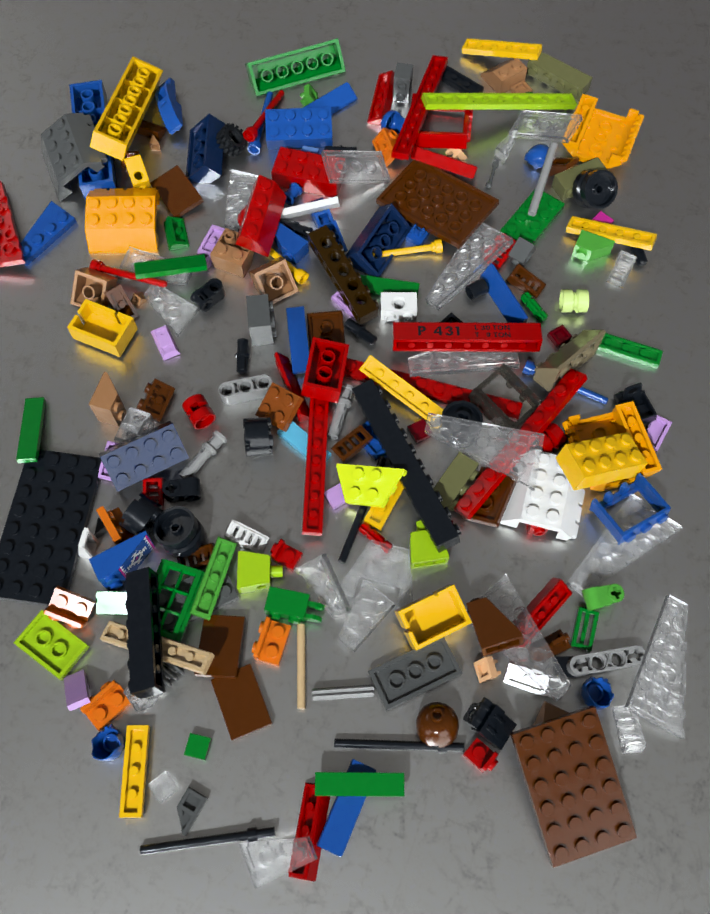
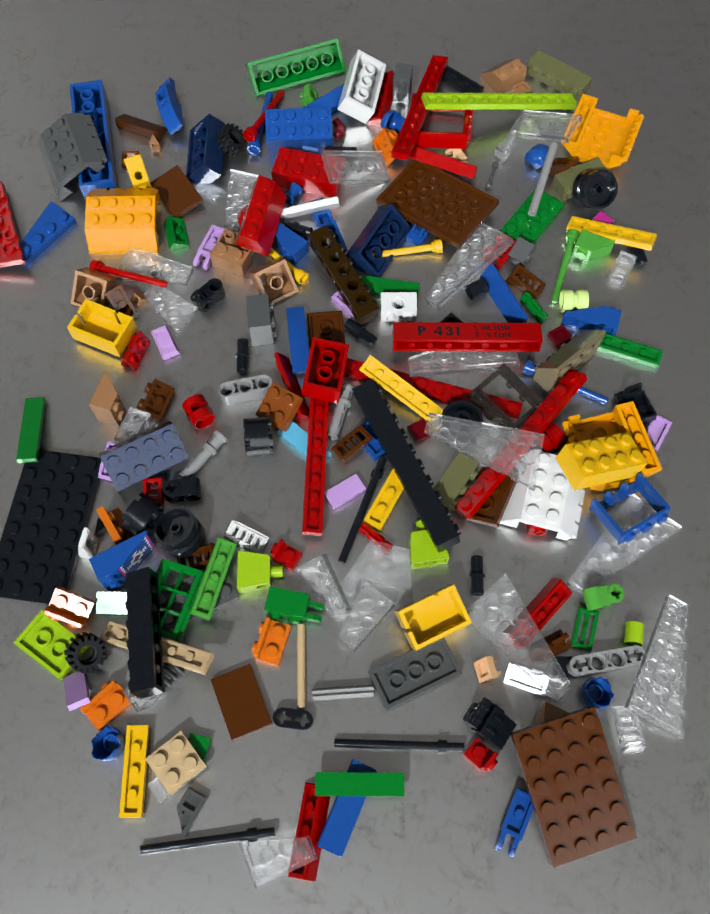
(74, 648): none -> black tyre
(126, 109): yellow brick -> none
(136, 351): none -> red hinge
(170, 266): green tile -> none
(176, 763): none -> tan plate
(224, 639): reddish brown tile -> none
(293, 713): none -> black beam
(340, 128): none -> dark red arm
(362, 87): none -> white brick
(368, 484): neon yellow wing -> none
(437, 724): reddish brown cylinder -> none
(477, 575): none -> black axle
(492, 627): reddish brown slope -> none
(502, 49): yellow plate -> none
(515, 820): none -> blue hinge
(571, 239): none -> bright green piece
(593, 318): none -> blue slope
(634, 633): none -> lime beam

